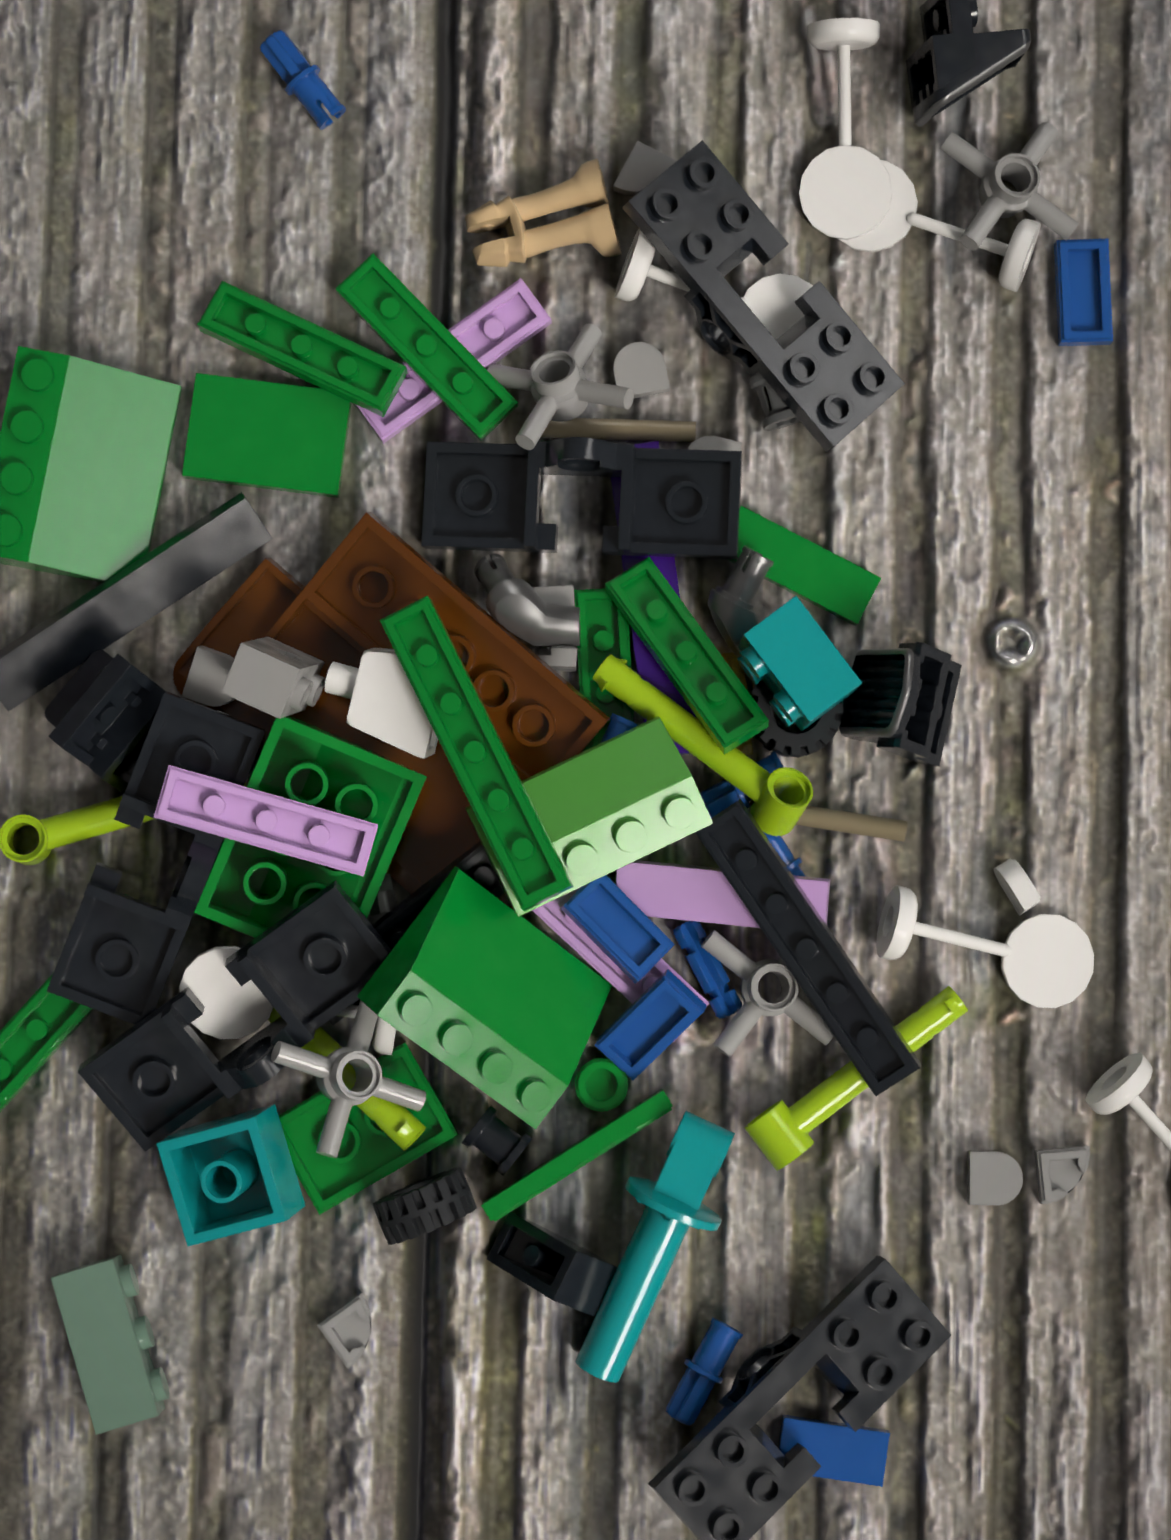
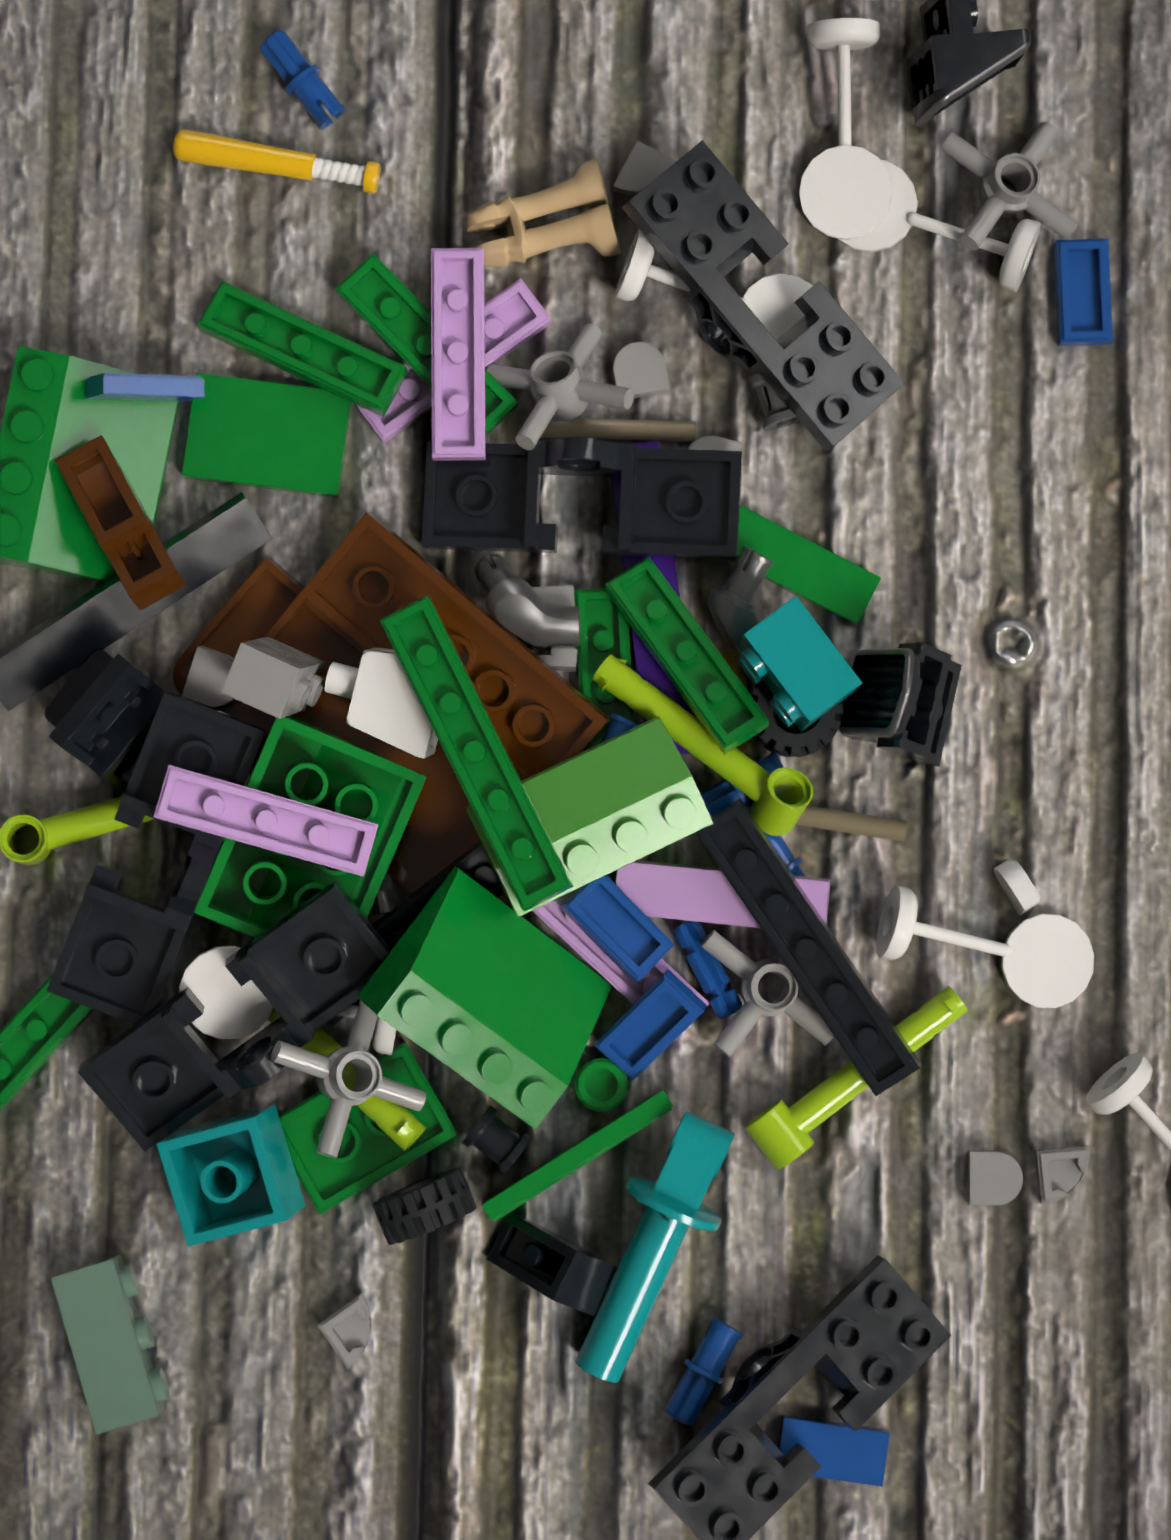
(120, 523): none -> reddish brown slope
(145, 387): none -> tile
(260, 158): none -> yellow piece
(458, 354): none -> lavender tile

